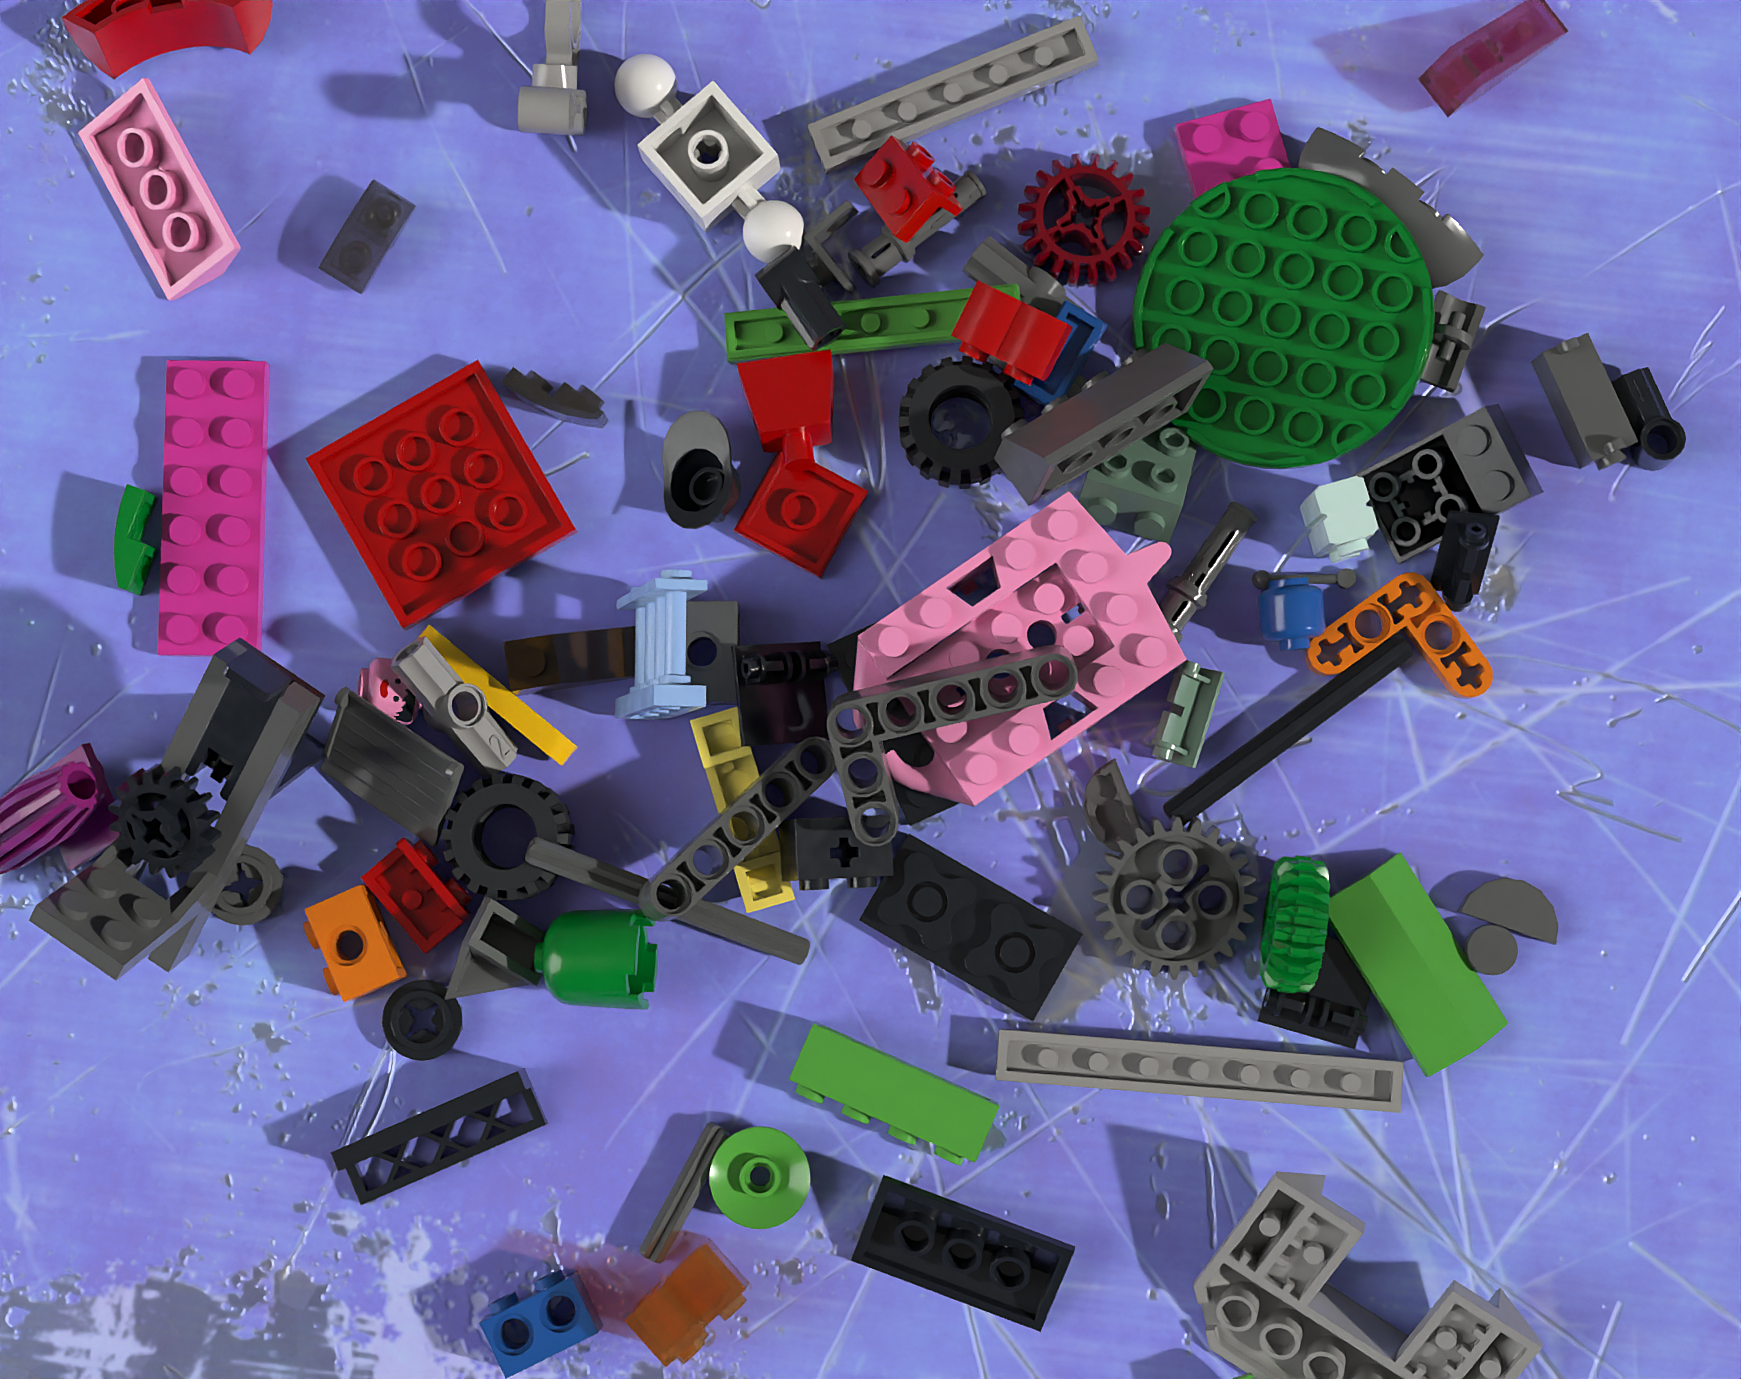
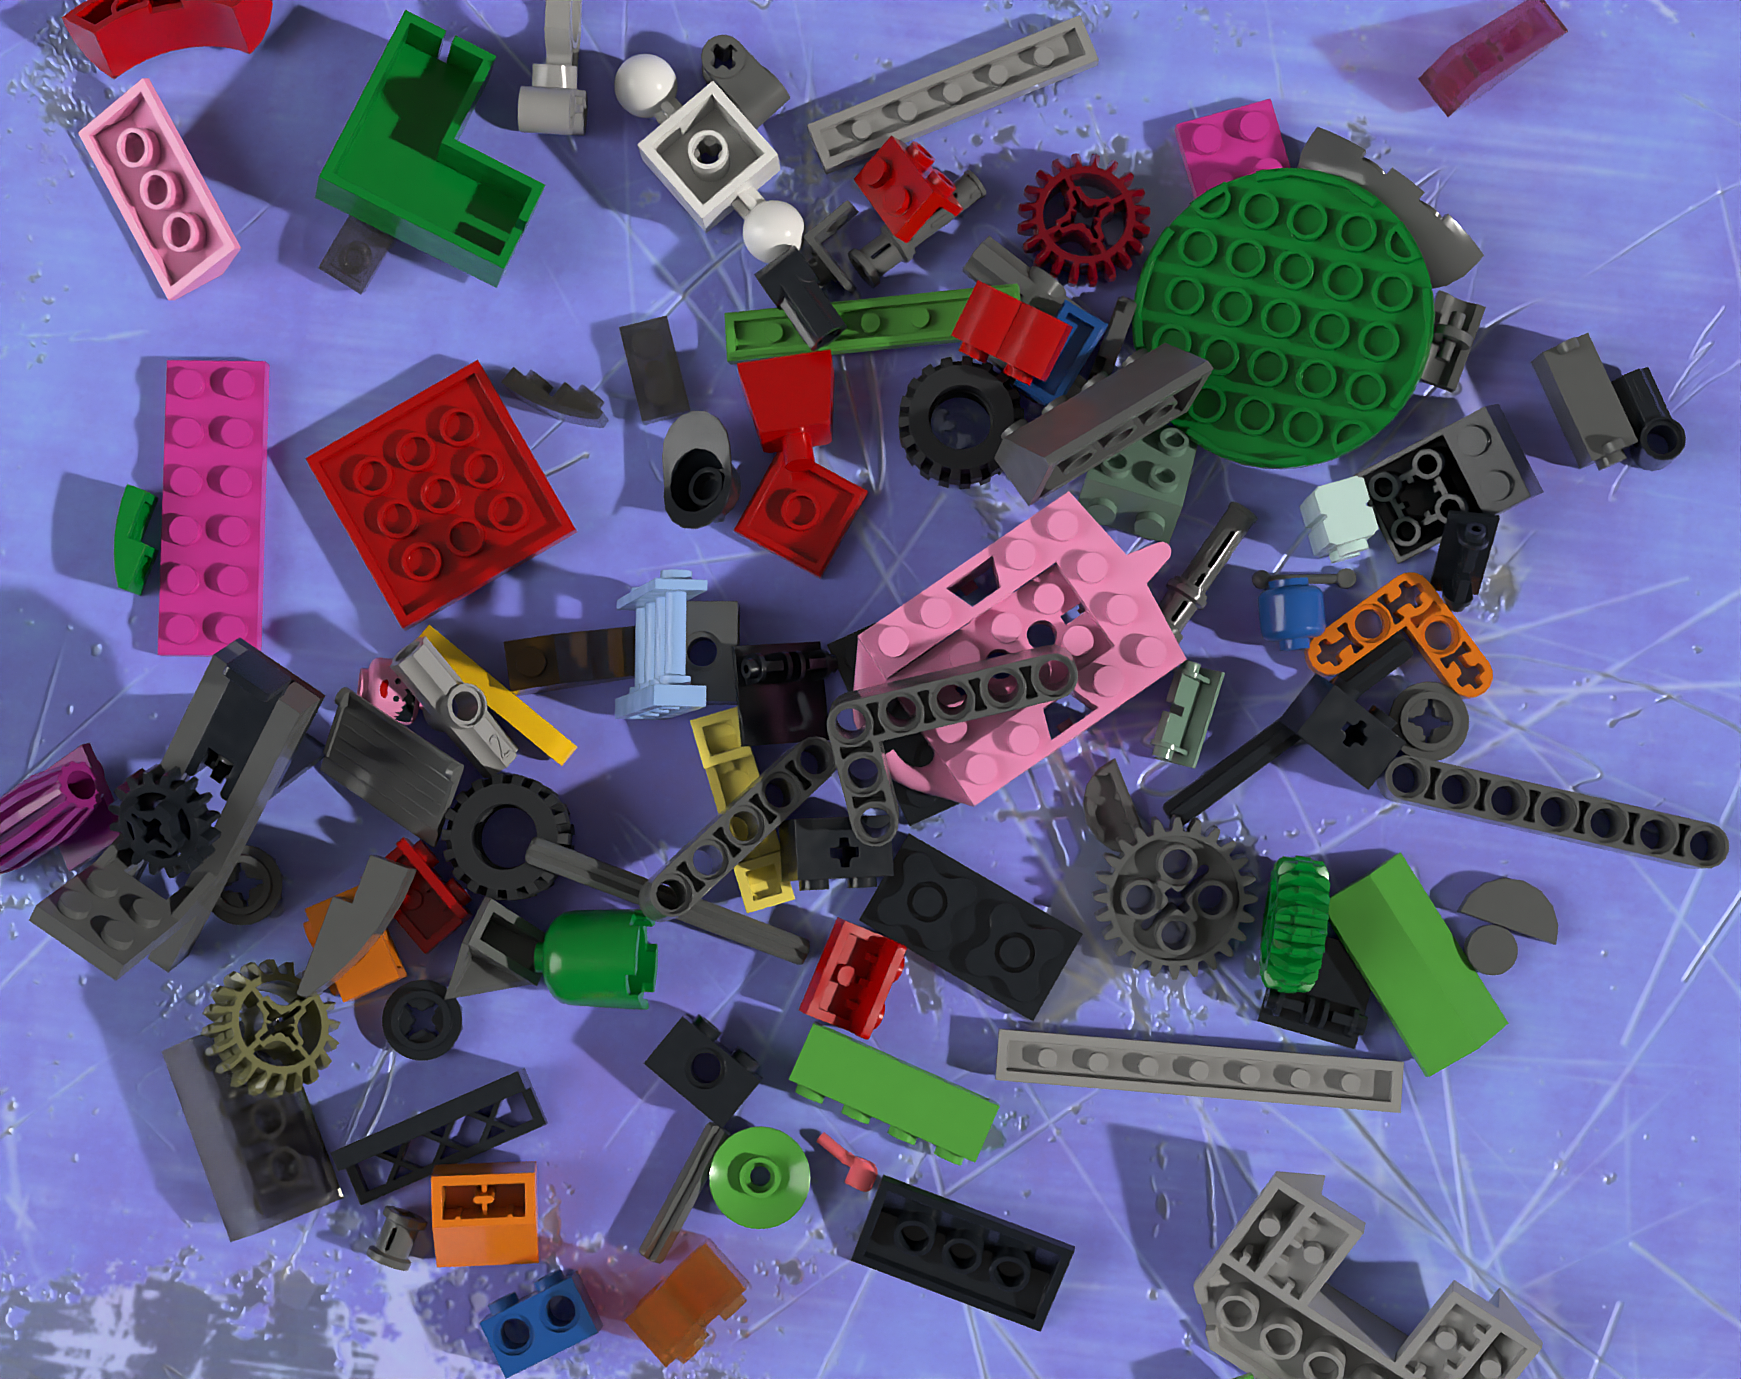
(255, 1150): none -> clear smoke slope
(299, 1055): none -> olive gear
(356, 924): none -> dark grey slope
(397, 1238): none -> dark grey bush
(409, 172): none -> green piece
(485, 1213): none -> orange slope
(655, 370): none -> clear smoke plate
(675, 1060): none -> black brick
(747, 83): none -> dark grey piece
(853, 978): none -> red bracket
(861, 1172): none -> coral hand
(1114, 336): none -> dark grey tile
(1364, 746): none -> black brick
(1445, 706): none -> dark grey gear
(1575, 808): none -> dark grey beam

